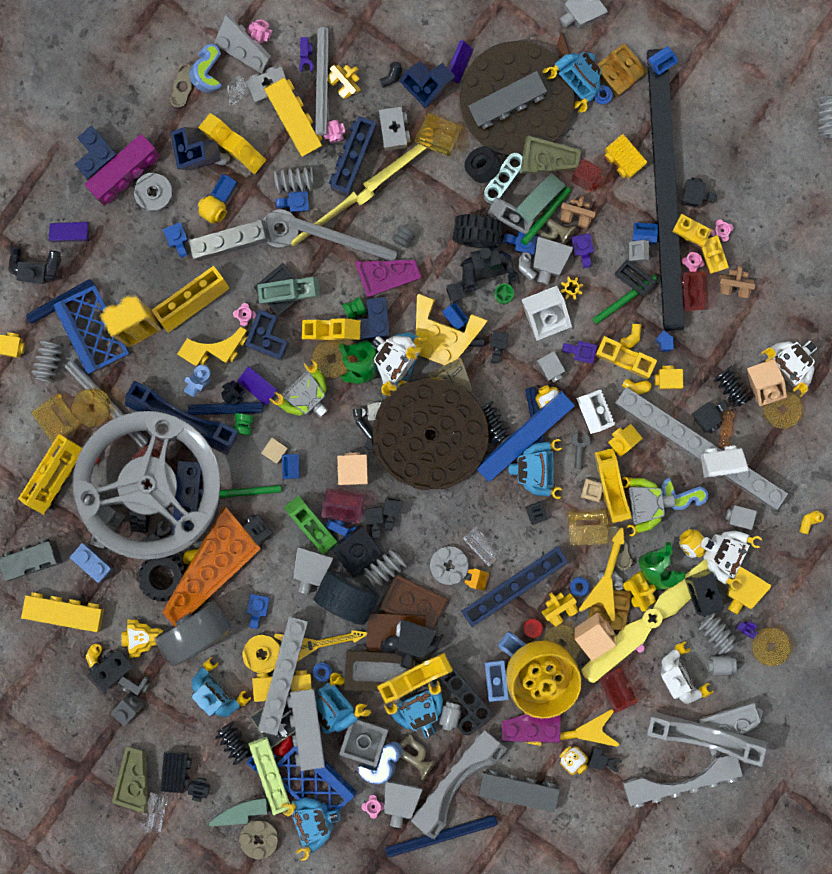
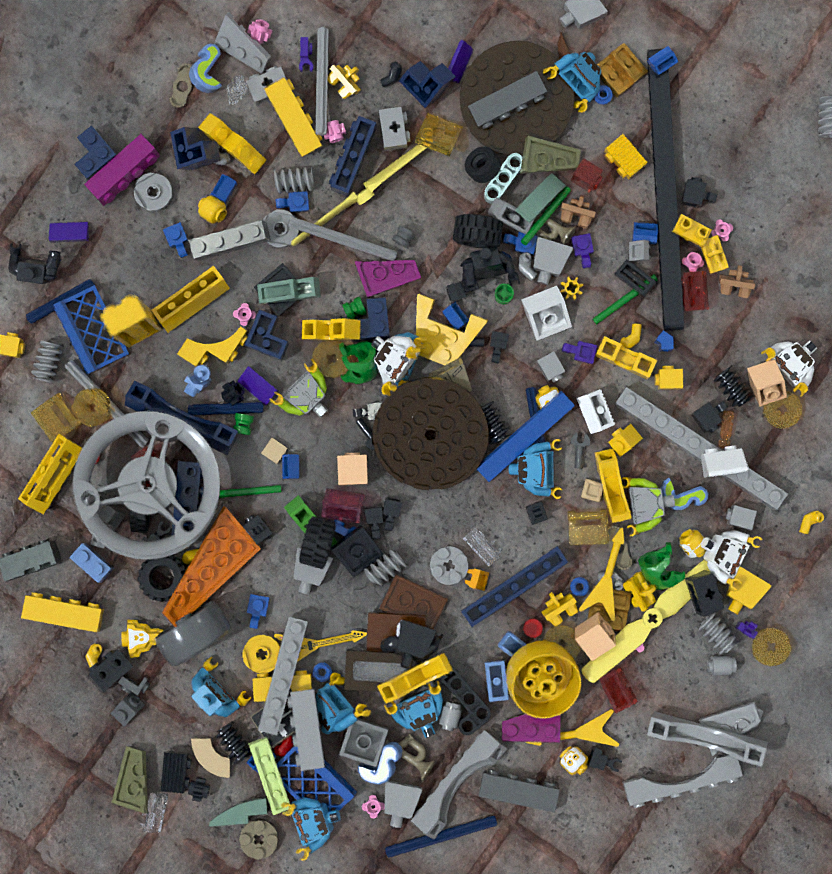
(210, 758): none -> tan tile
(317, 542): none -> black tyre
(346, 597): black wheel -> none
(639, 388): yellow arm -> none
(678, 679): white torso -> none

